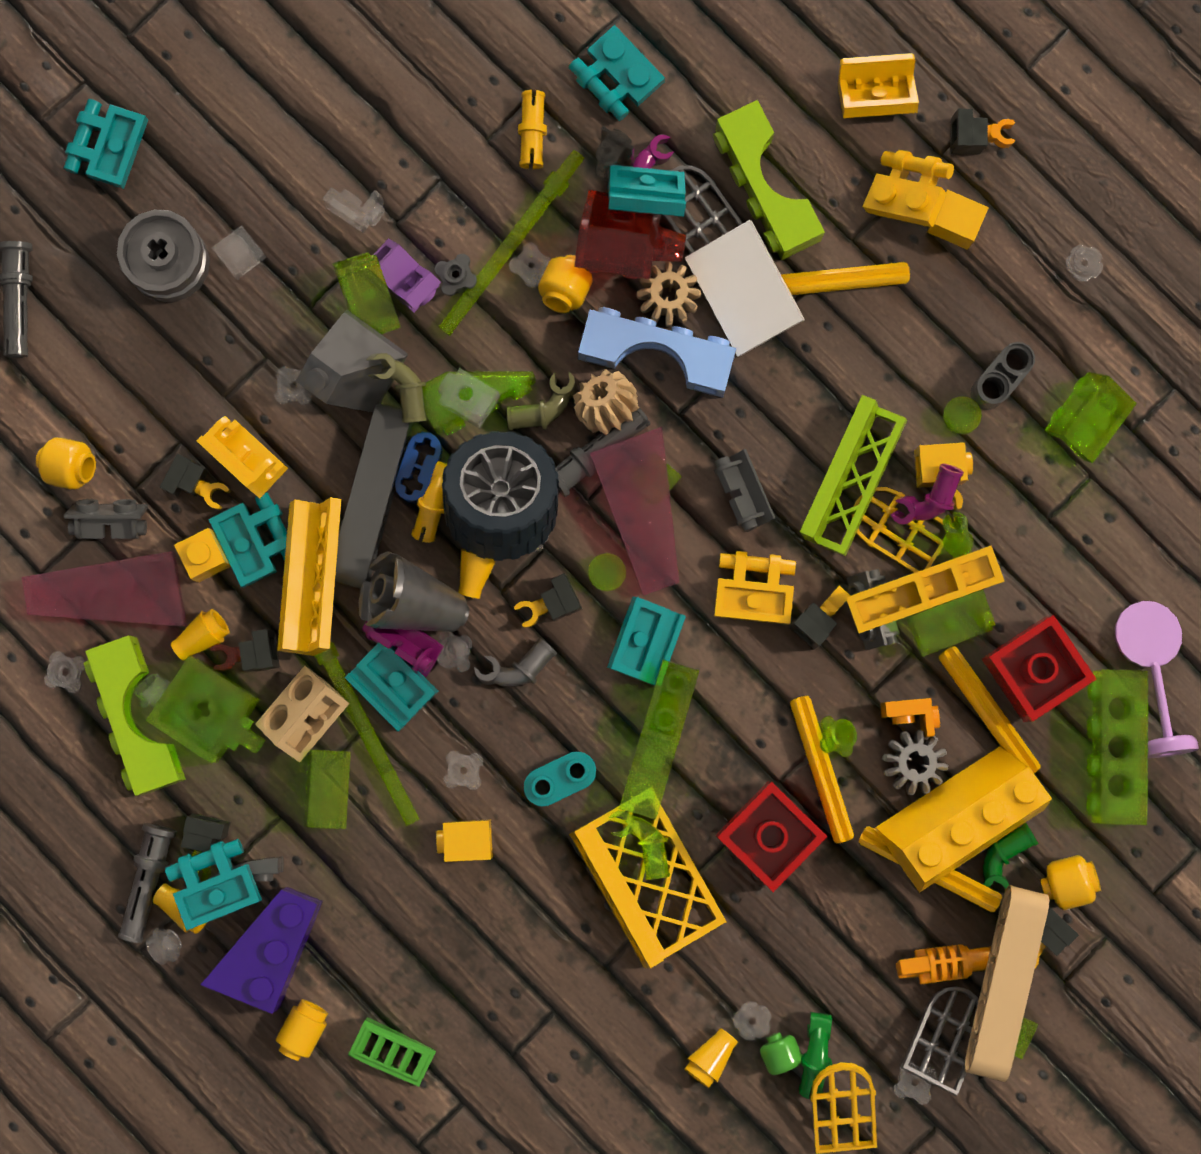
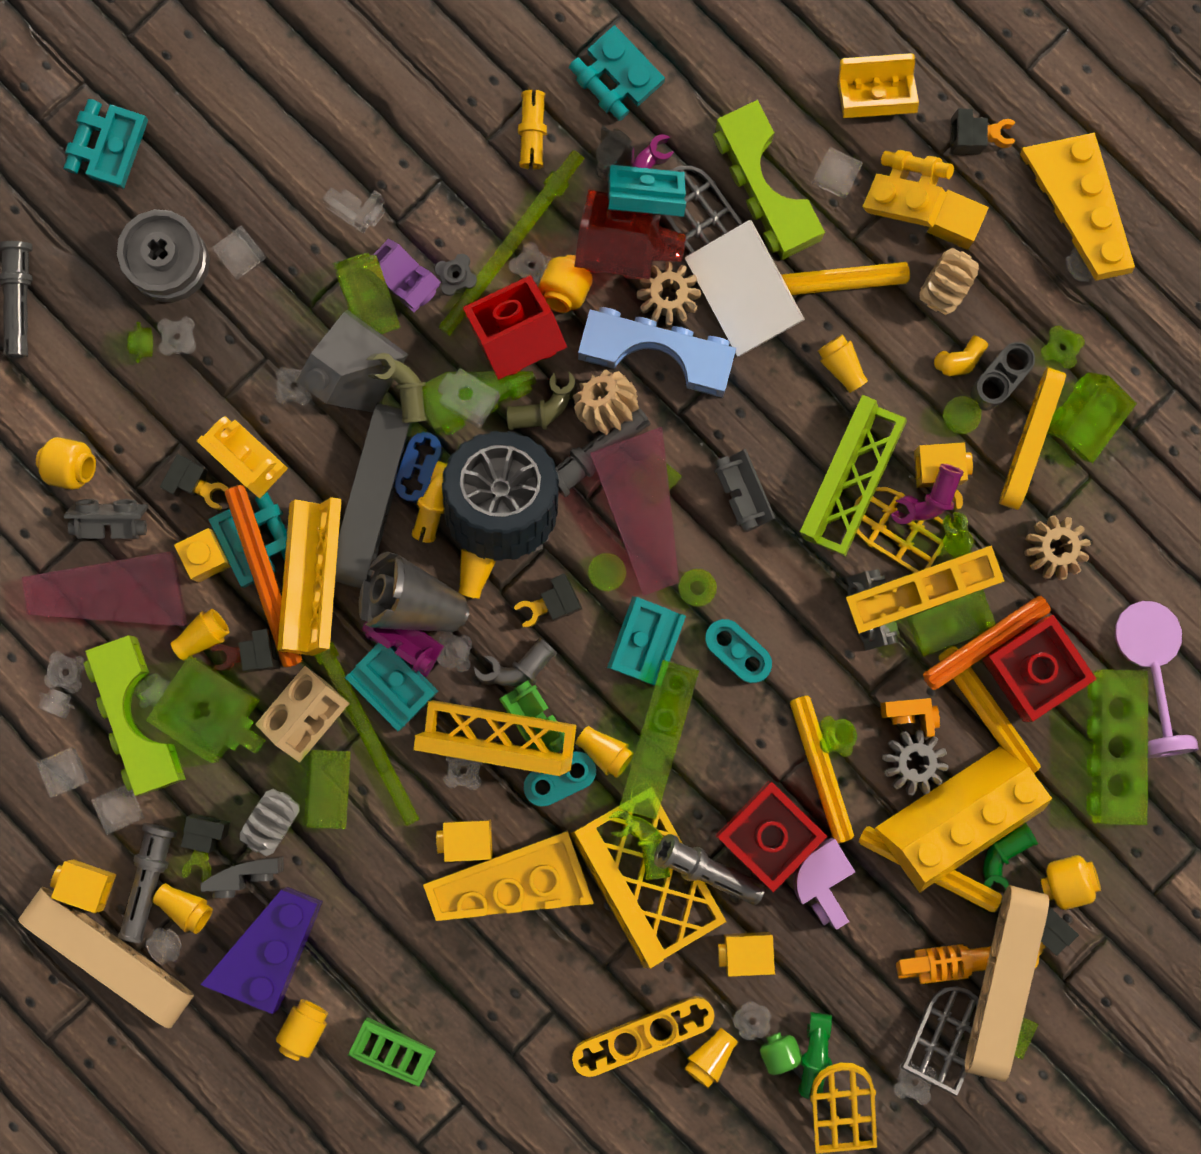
(56, 703): none -> clear plate
(62, 772): none -> clear plate
(82, 885): none -> yellow brick
(106, 958): none -> tan beam
(117, 809): none -> clear plate
(140, 342): none -> clear neon green plate
(184, 344): none -> clear plate
(215, 896): teal plate -> none
(259, 564): none -> orange axle
(269, 822): none -> light grey gear
(492, 752): none -> yellow fence
(515, 327): none -> red brick
(522, 880): none -> yellow wing
(528, 702): none -> bright green hinge
(607, 752): none -> yellow cone
(645, 1041): none -> yellow beam
(695, 865): none -> flat silver pin
(708, 582): none -> clear neon green plate
(740, 648): none -> teal plate
(747, 954): none -> yellow brick
(755, 600): yellow plate -> none
(815, 876): none -> lavender brick
(816, 622): pearl dark grey piece -> none
(837, 172): none -> clear plate
(843, 363): none -> yellow cone
(949, 281): none -> tan gear
(961, 362): none -> yellow arm
(986, 642): none -> orange axle
(1032, 438): none -> yellow beam
(1063, 562): none -> tan gear
(1073, 344): none -> clear neon green plate
(1083, 200): none -> yellow wing

